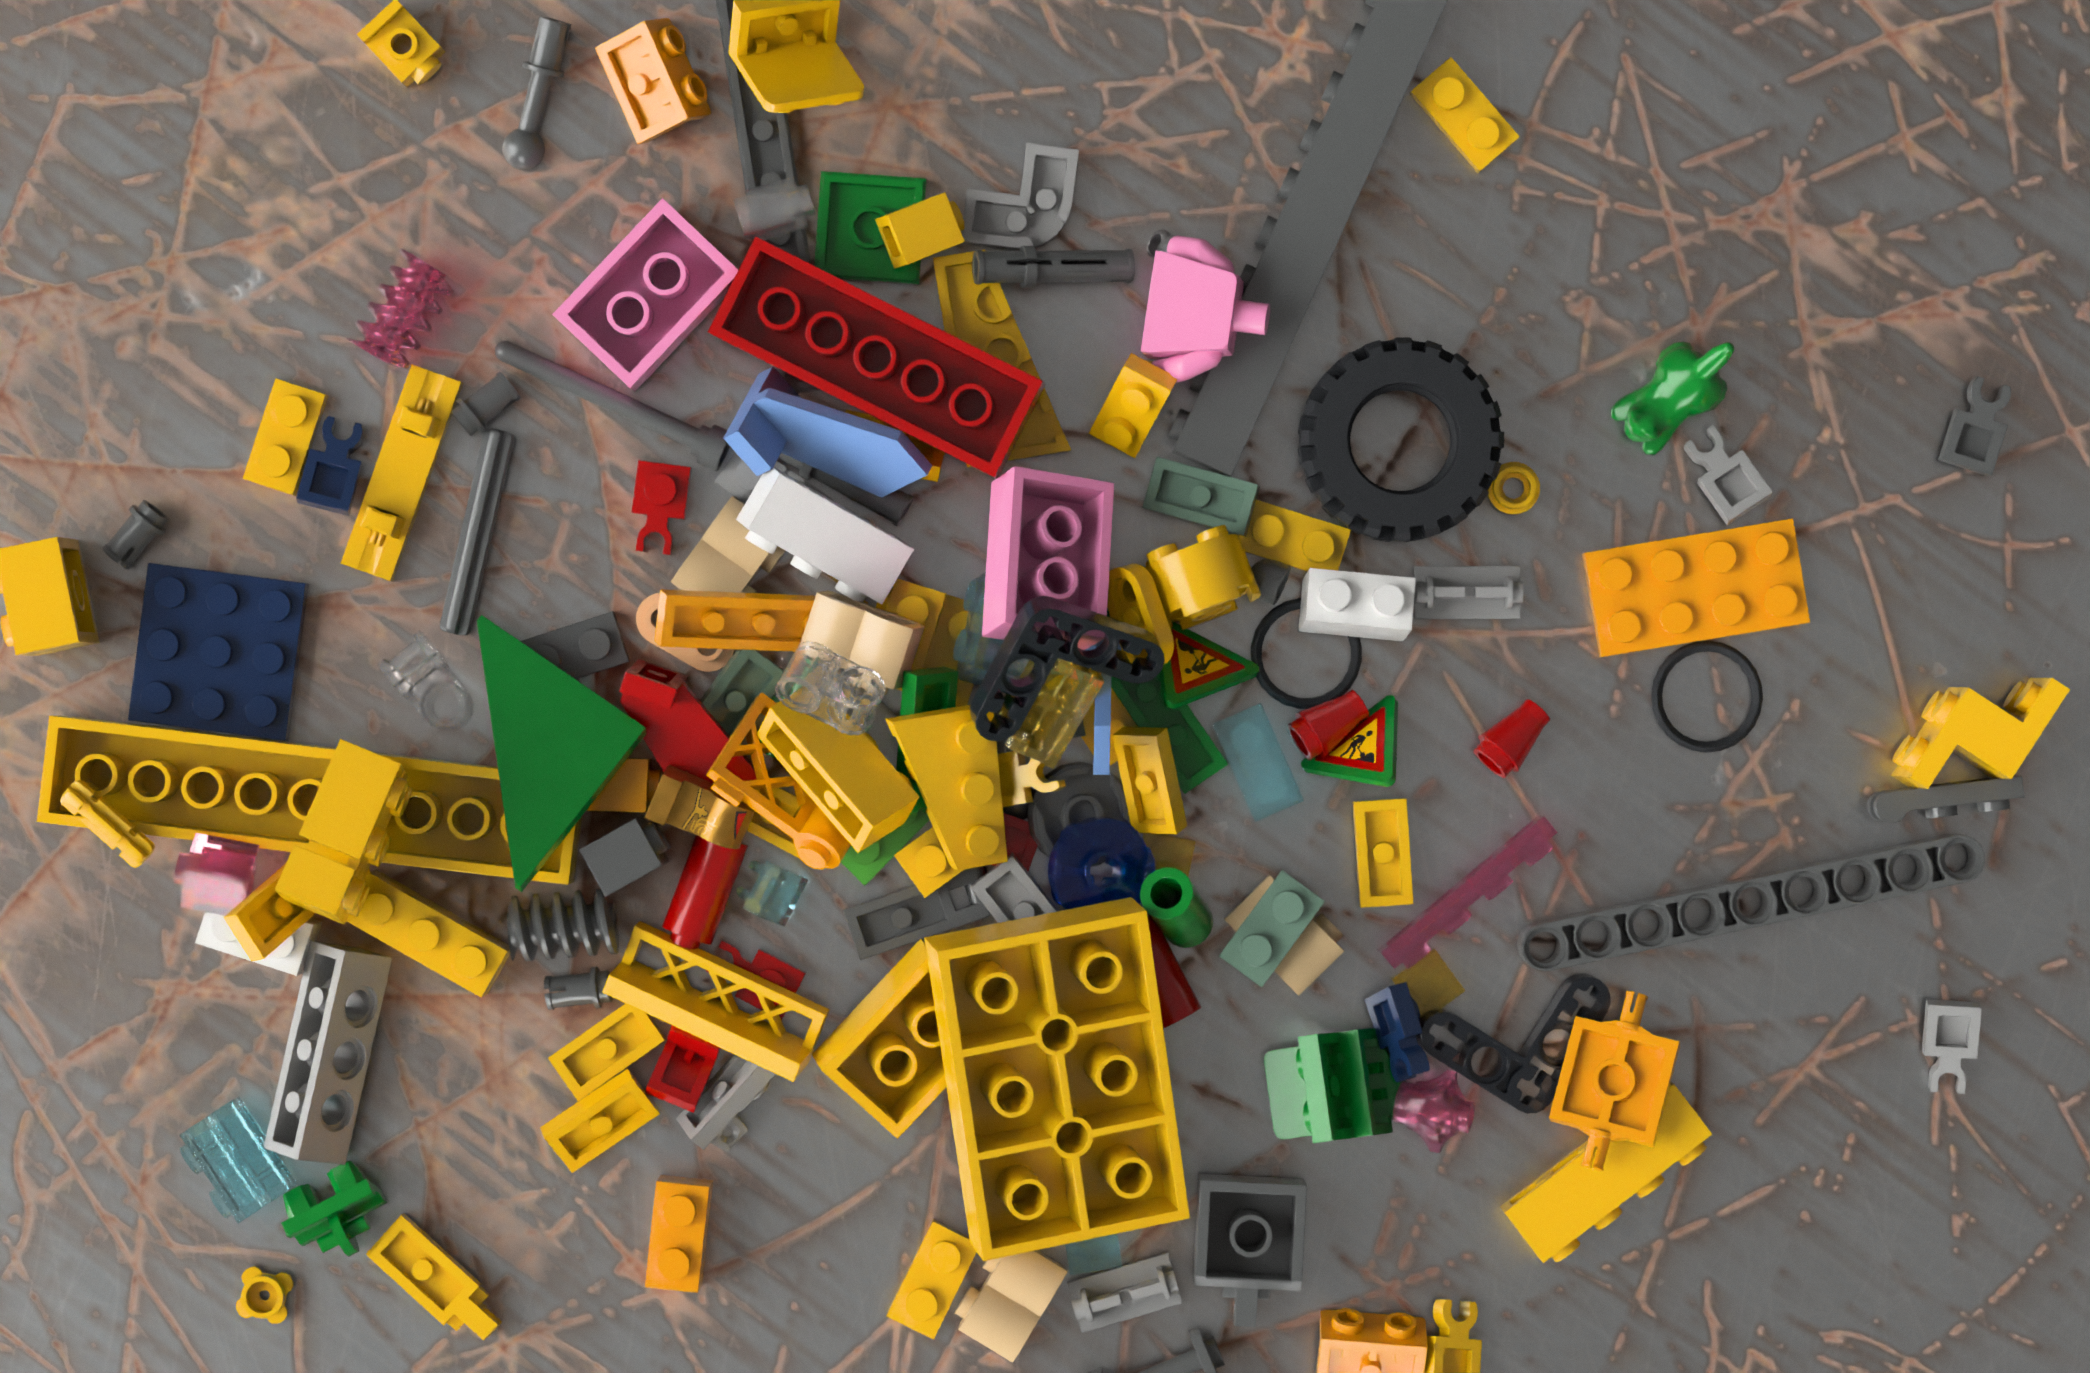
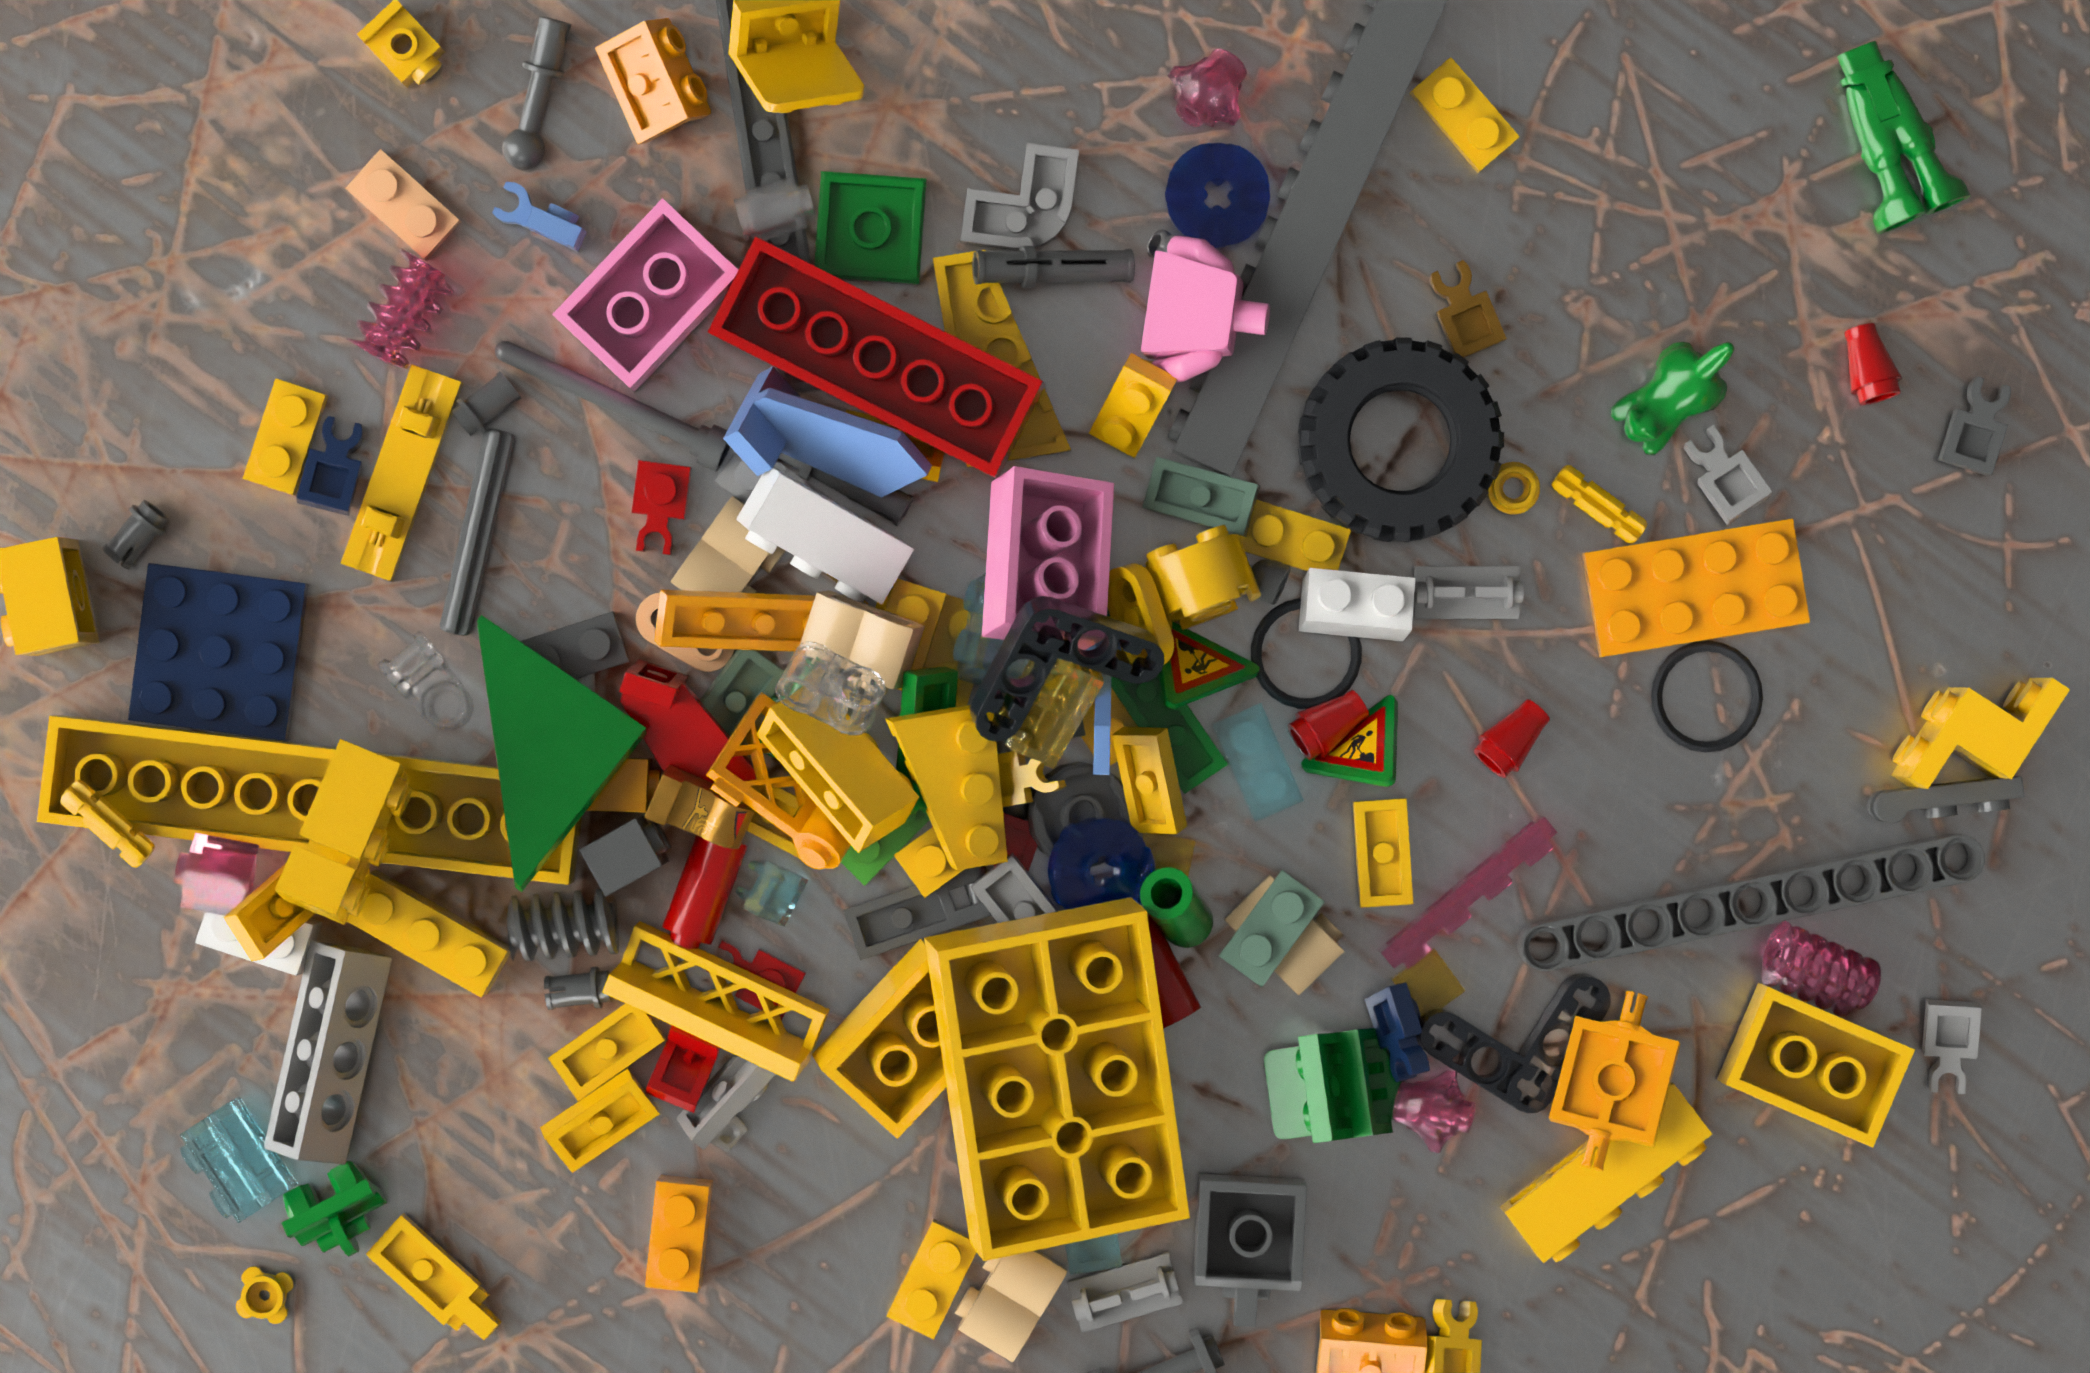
(403, 204): none -> light nougat plate
(553, 224): none -> medium blue plate
(921, 229): yellow brick -> none
(1209, 89): none -> clear pink rock
(1217, 165): none -> clear blue plate
(1468, 320): none -> pearl gold plate
(1599, 504): none -> yellow axle
(1815, 1065): none -> yellow brick
(1819, 970): none -> clear pink piece
(1870, 366): none -> red cone
(1892, 127): none -> green piece

